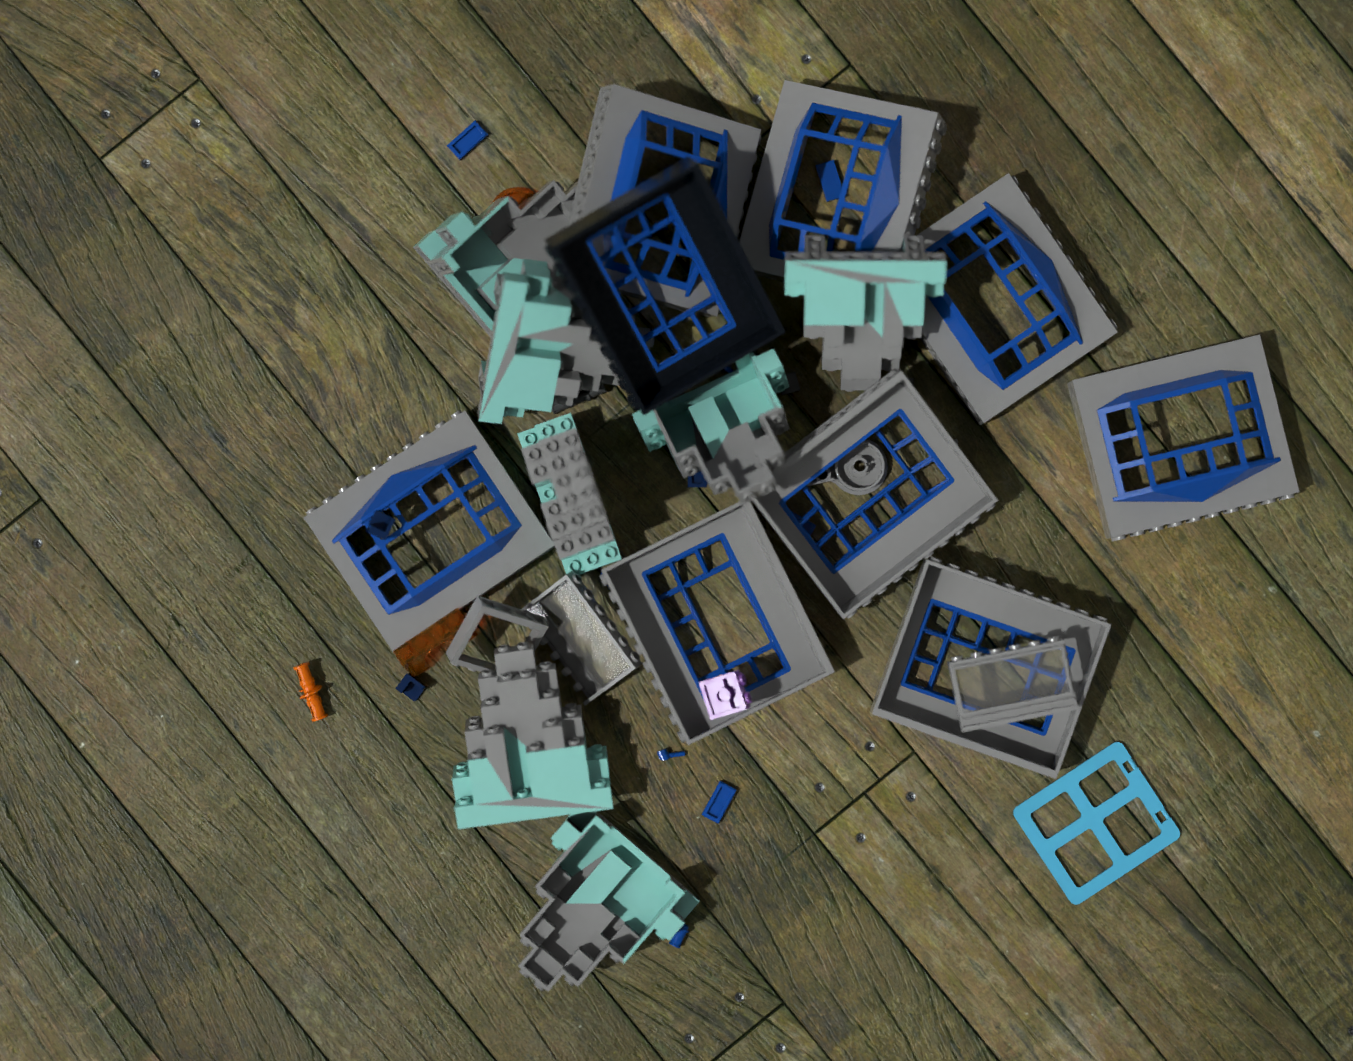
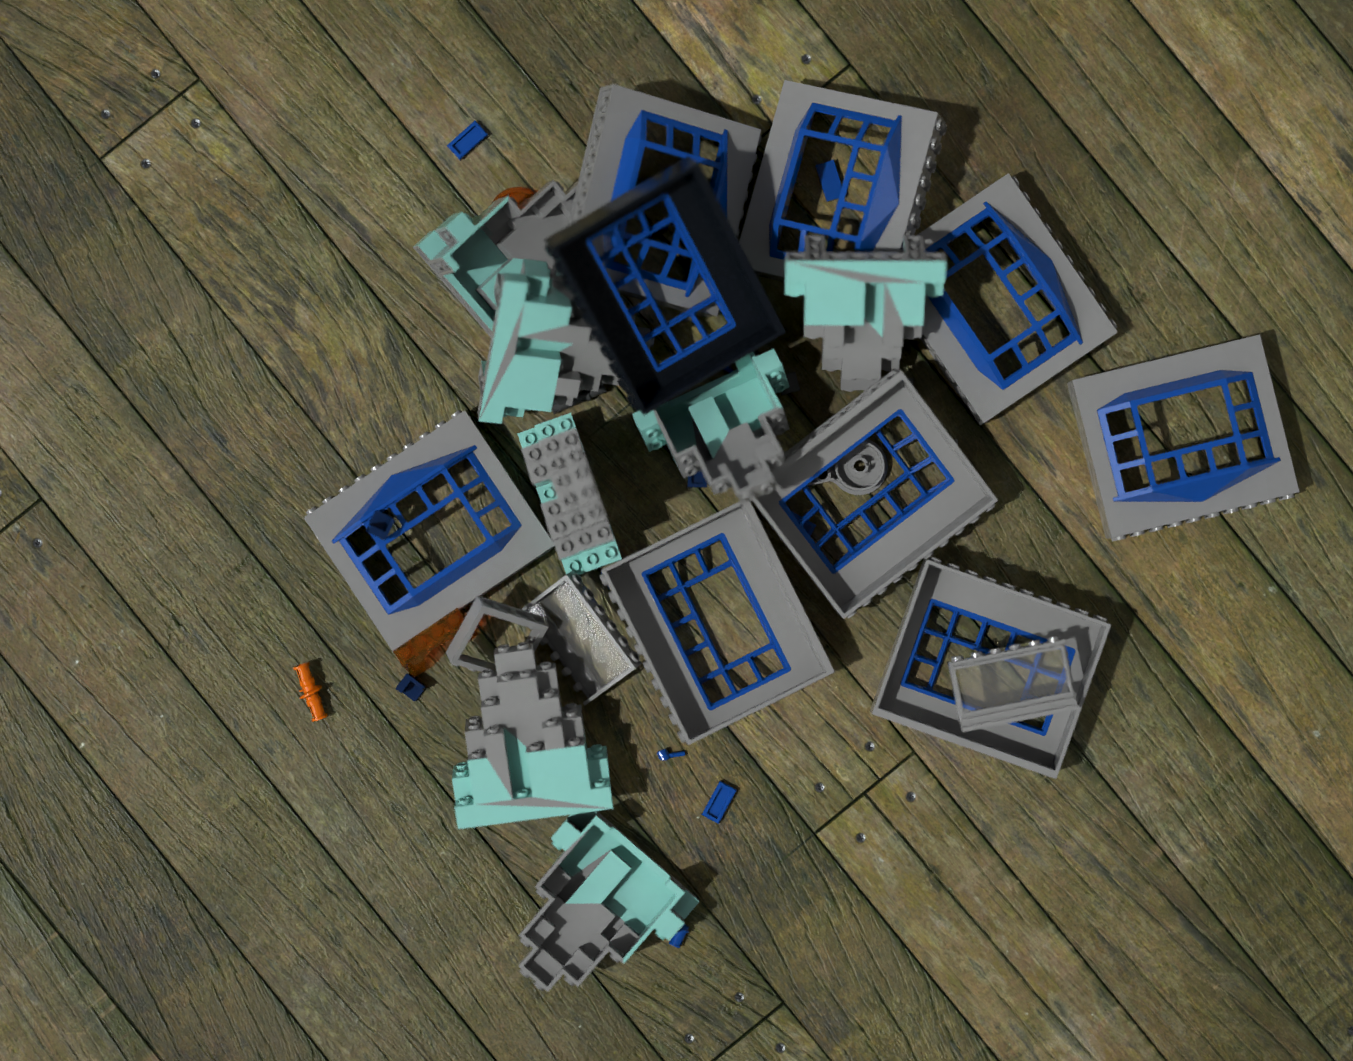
(725, 694): plate -> none
(1092, 819): medium azure window -> none

